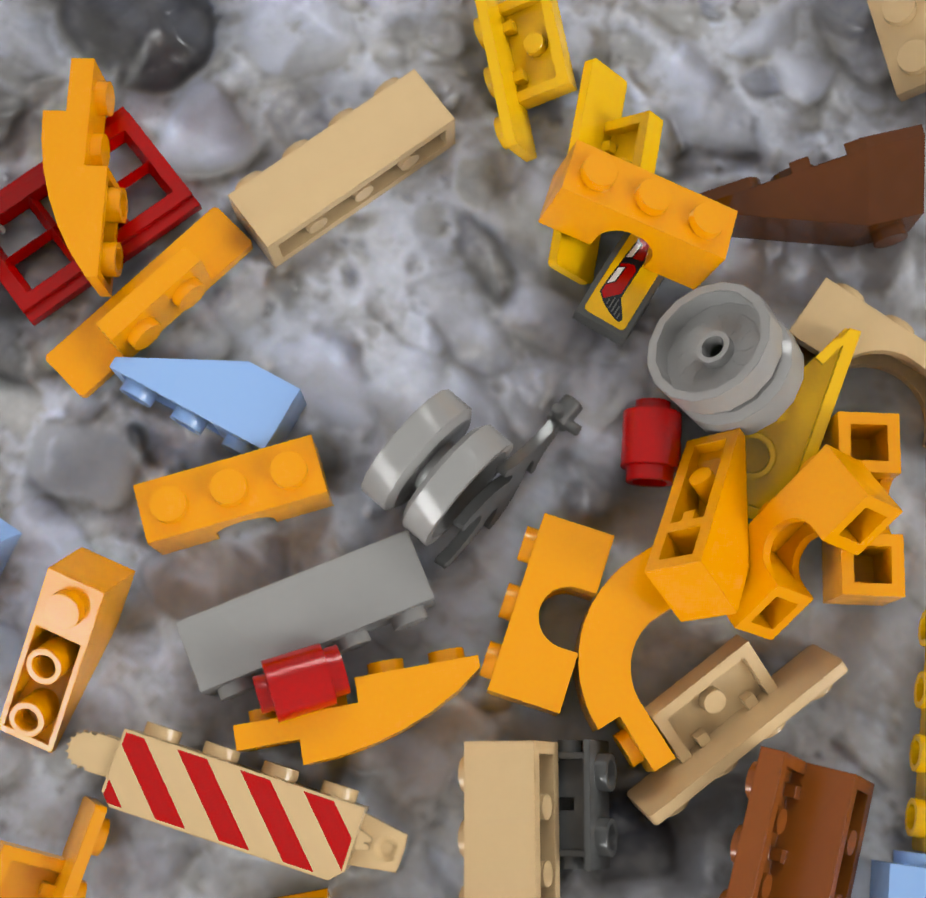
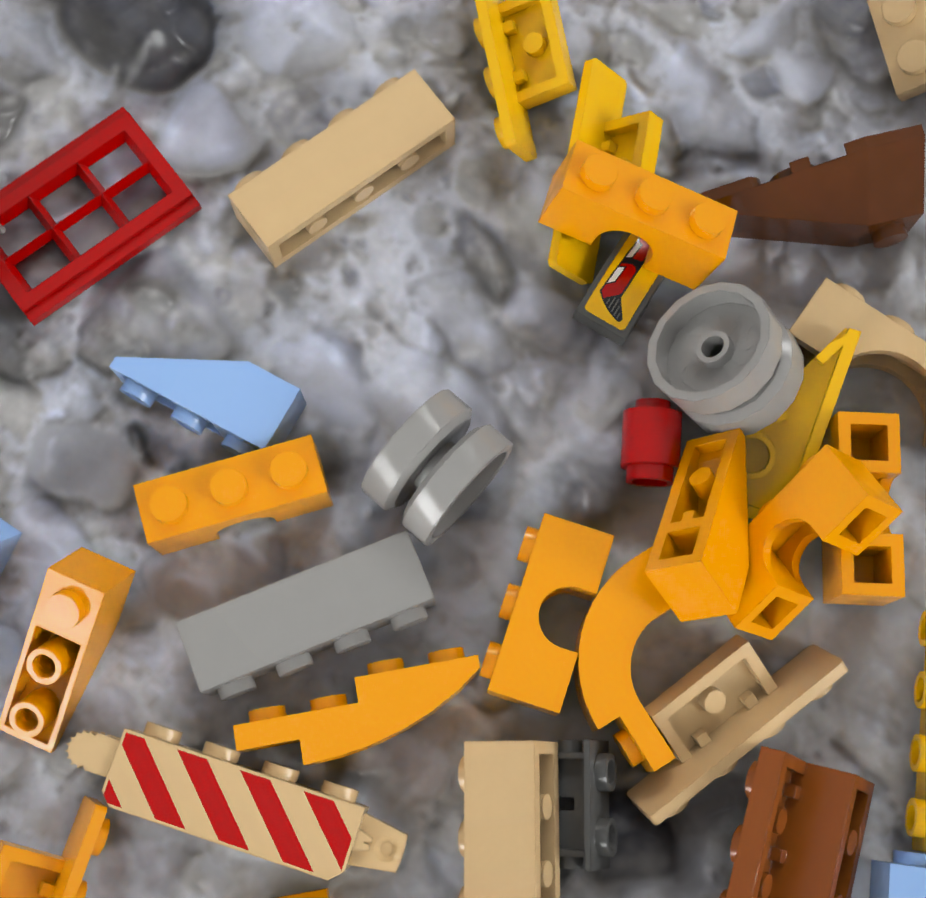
(78, 177): light orange slope -> none
(150, 301): light orange bracket -> none
(301, 681): red brick -> none
(495, 497): dark grey piece -> none

